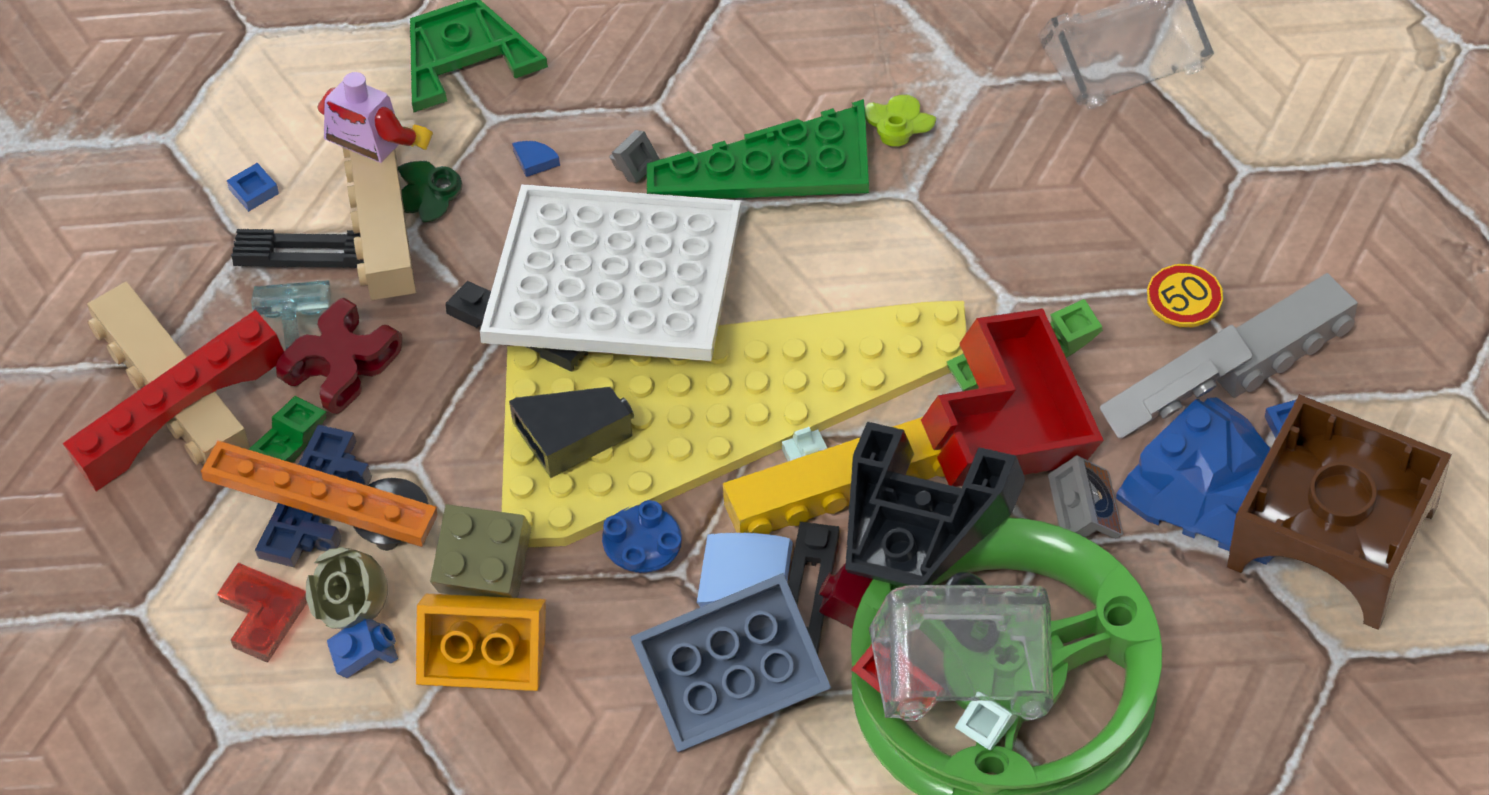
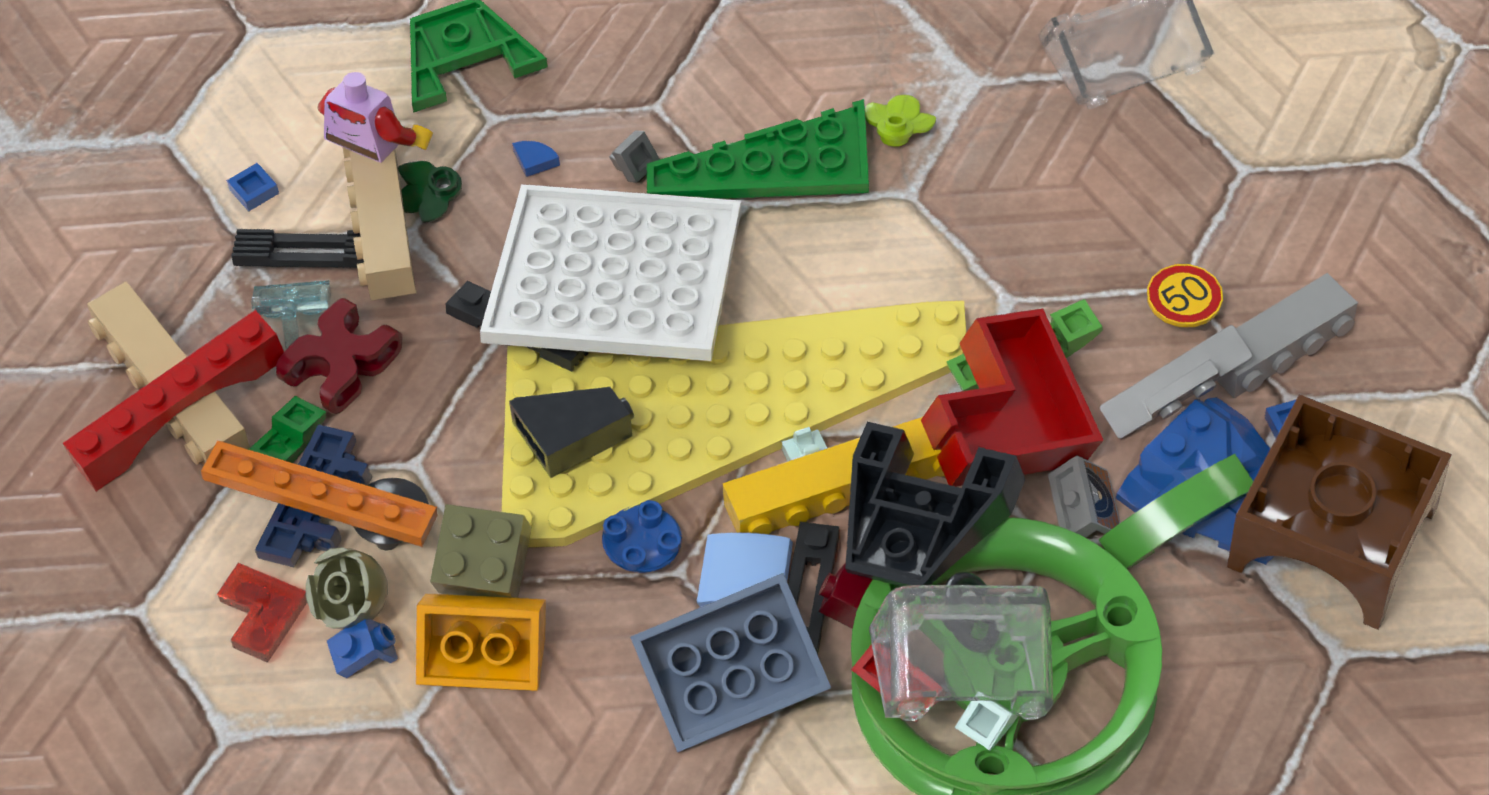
(1177, 511): none -> bright green slope

